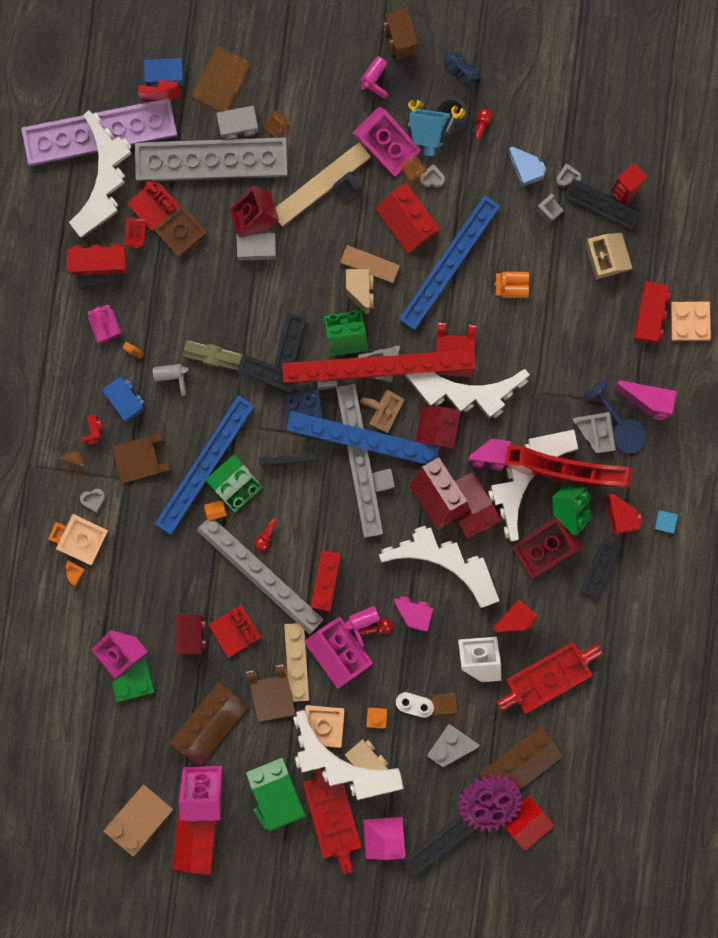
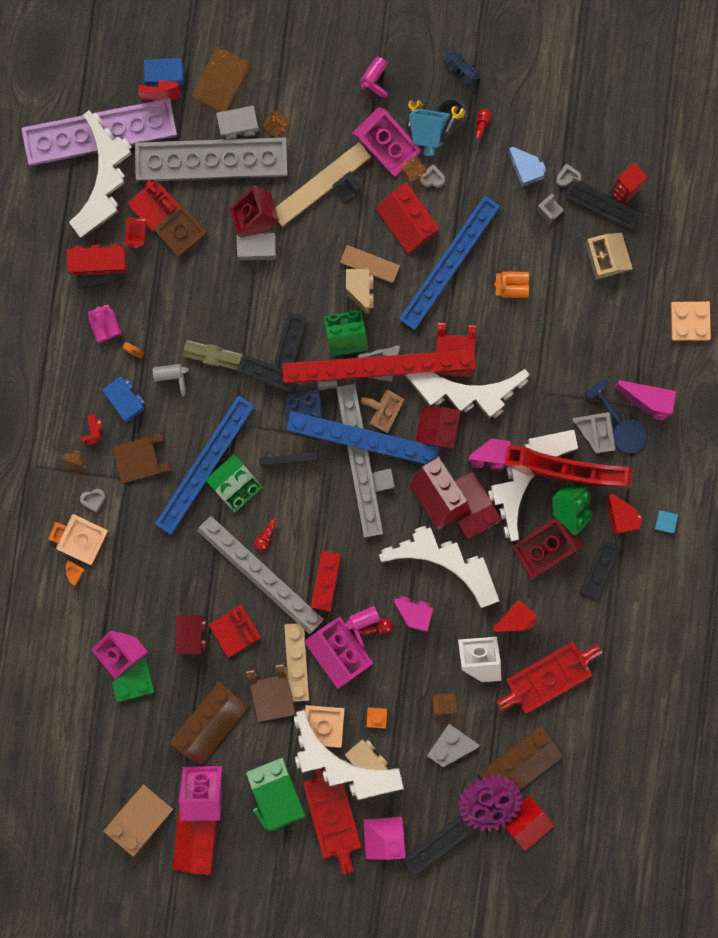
(215, 510): orange tile -> none
(401, 34): reddish brown brick -> none
(414, 704): white plate -> none
(651, 312): red brick -> none

